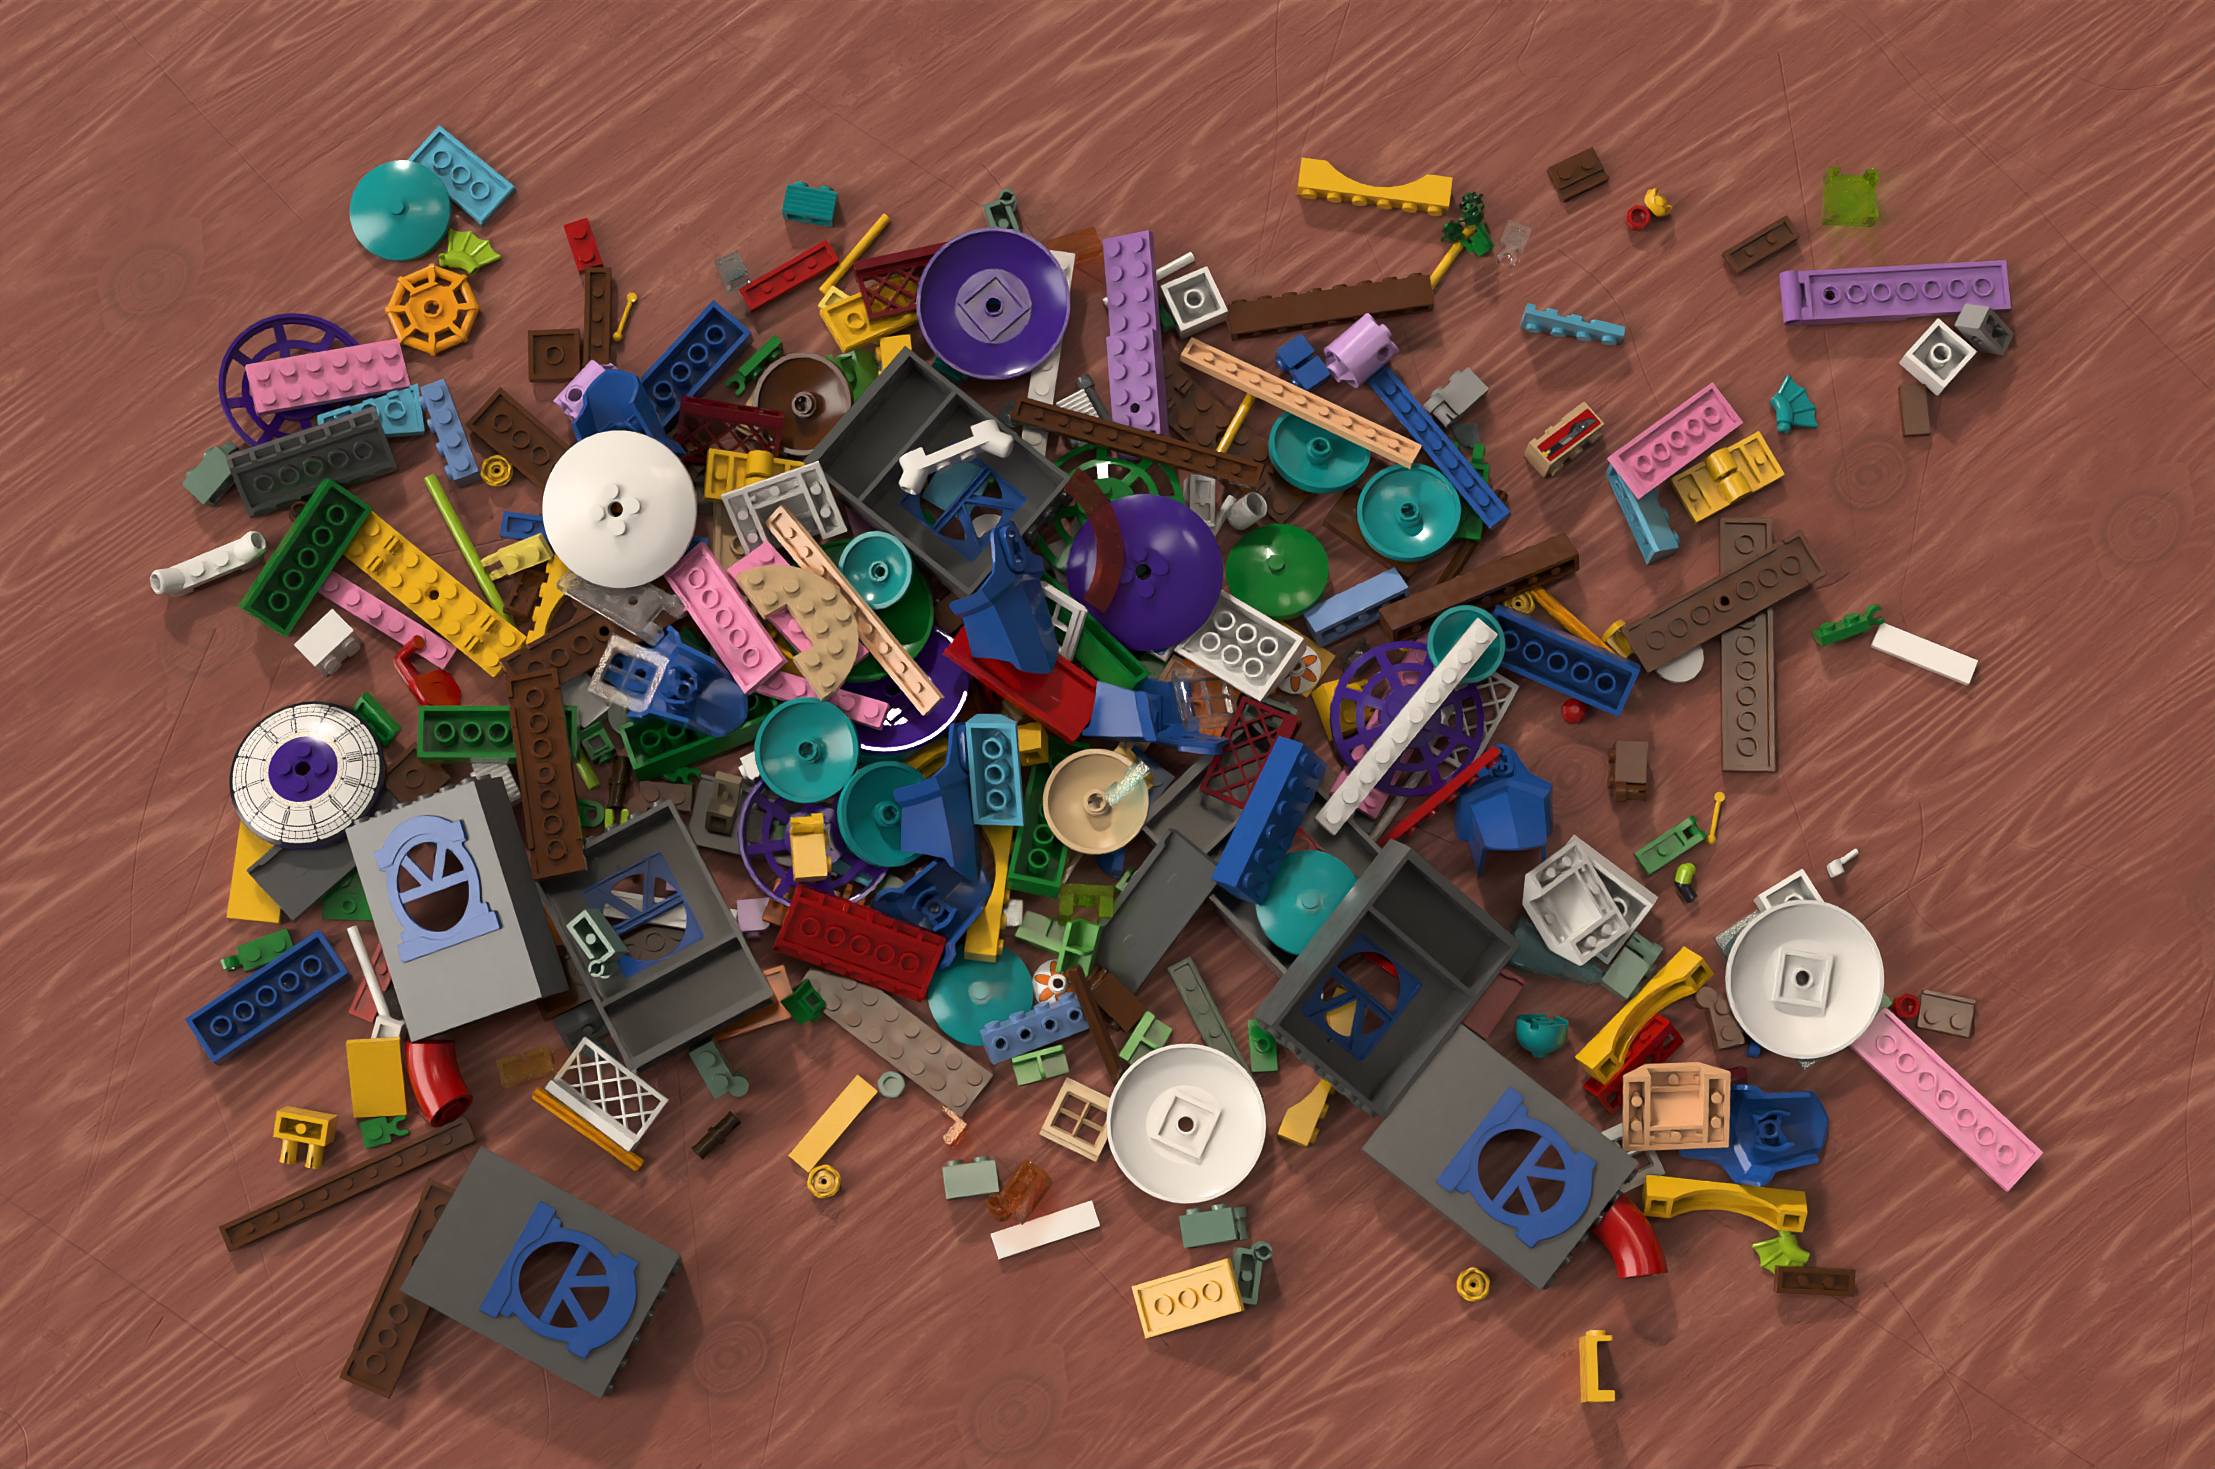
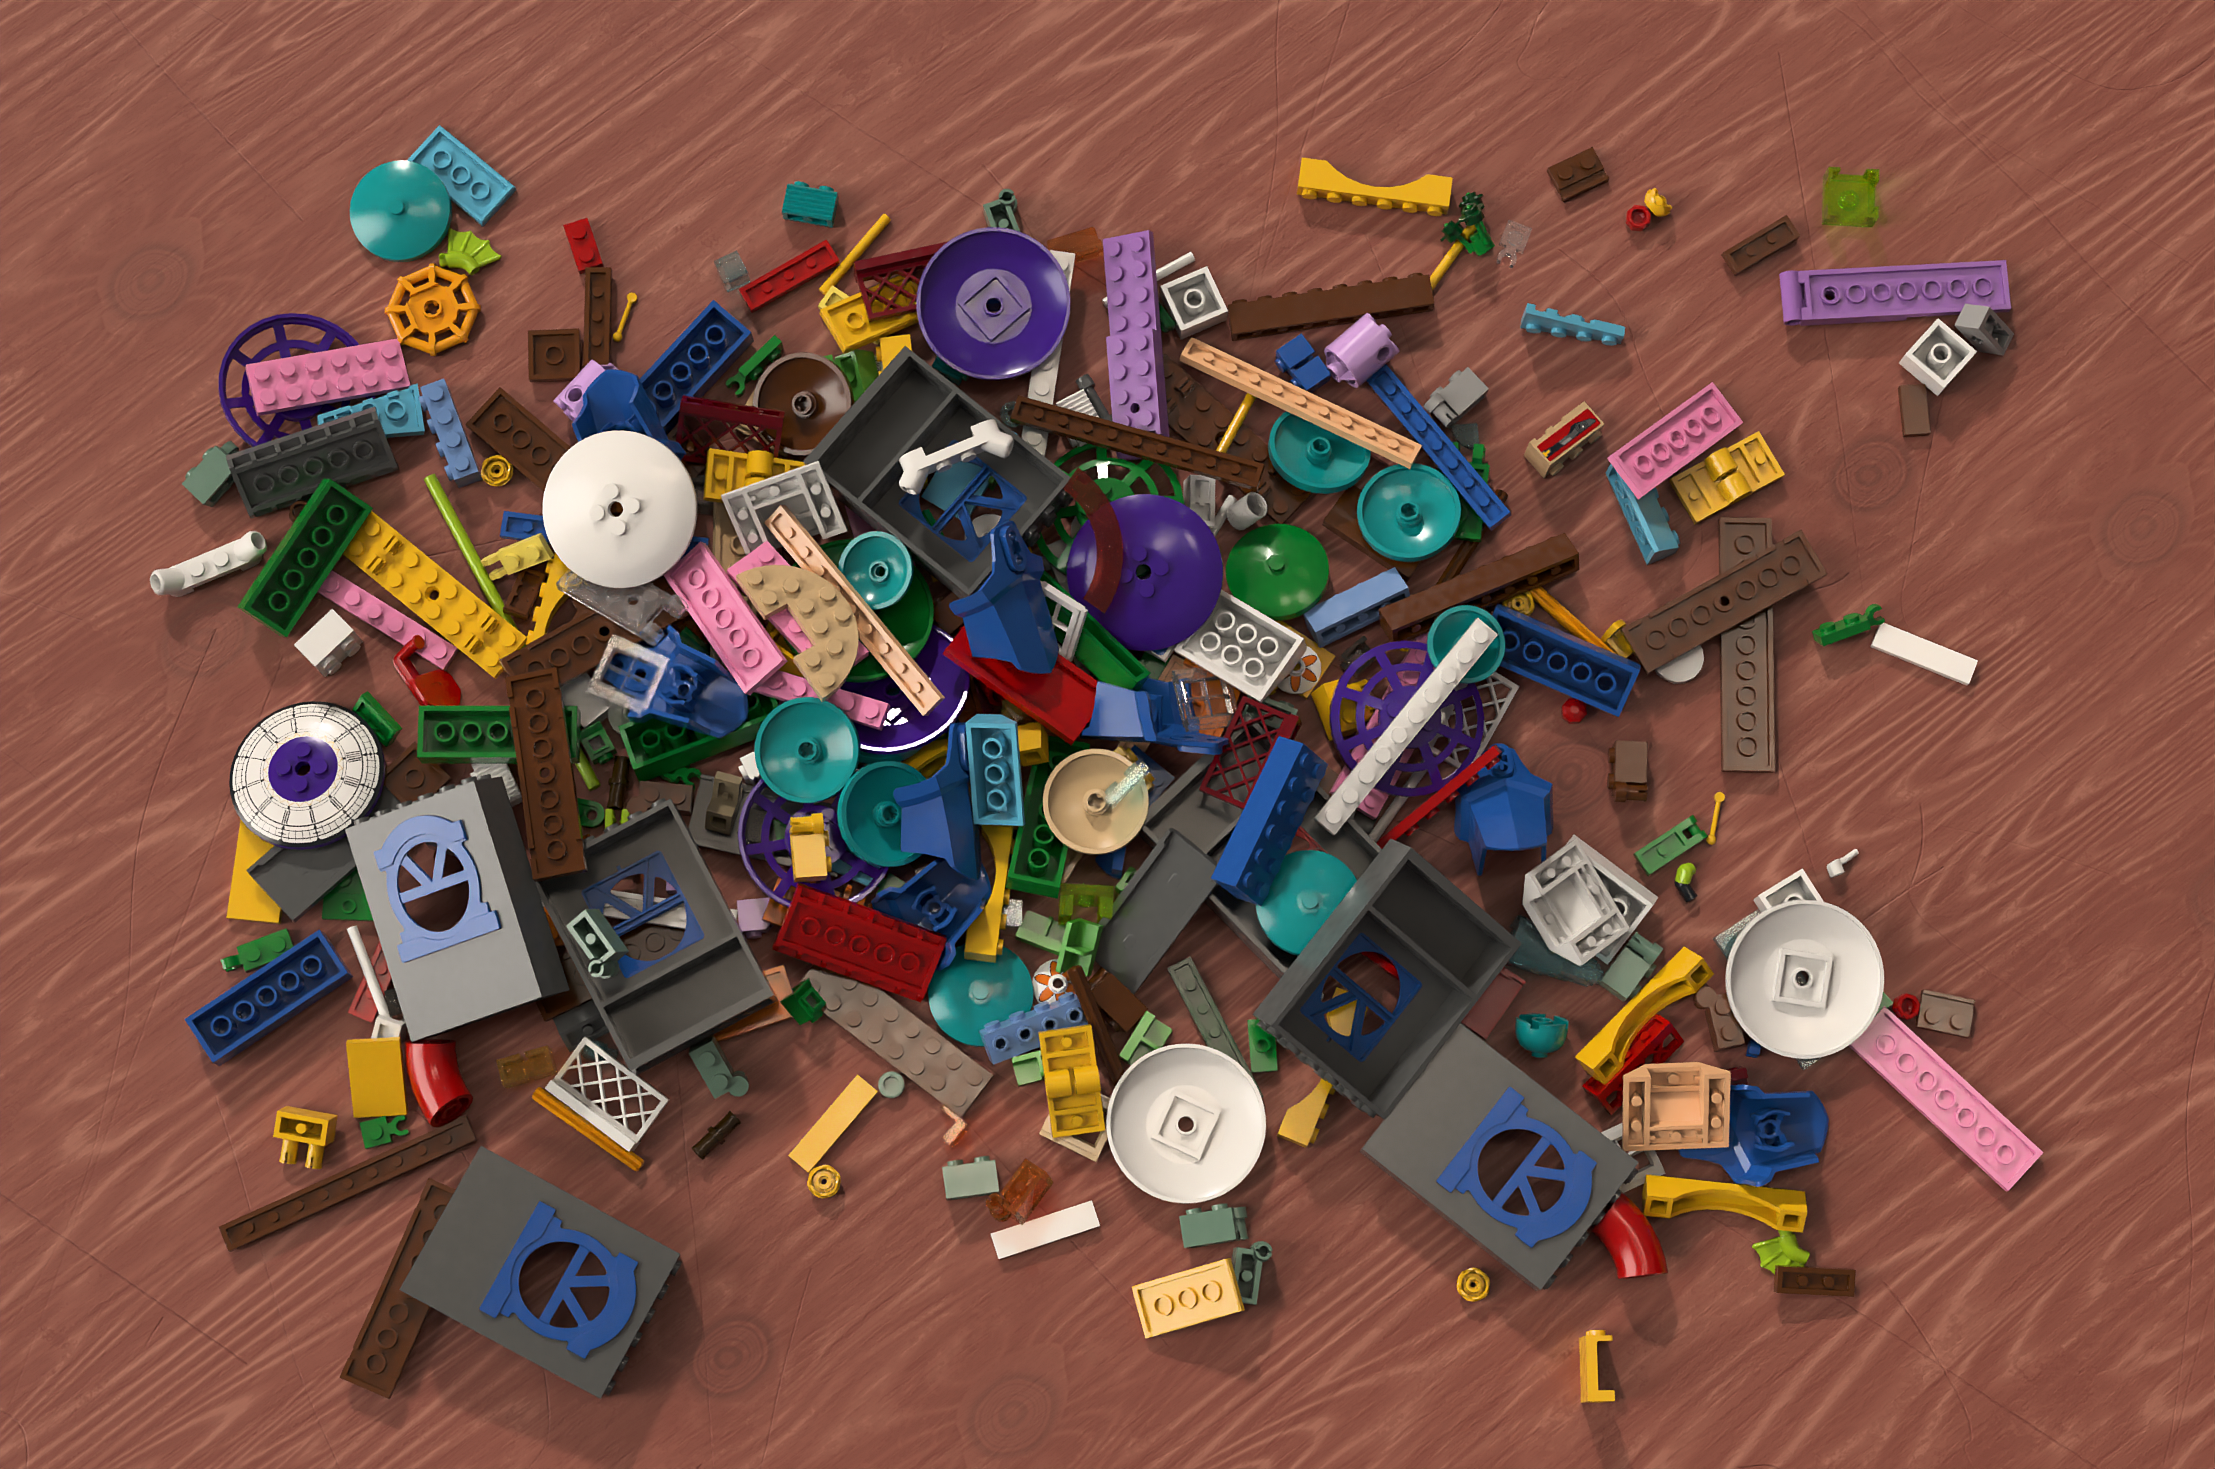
(1071, 1081): none -> yellow plate
(1793, 407): teal arm -> none

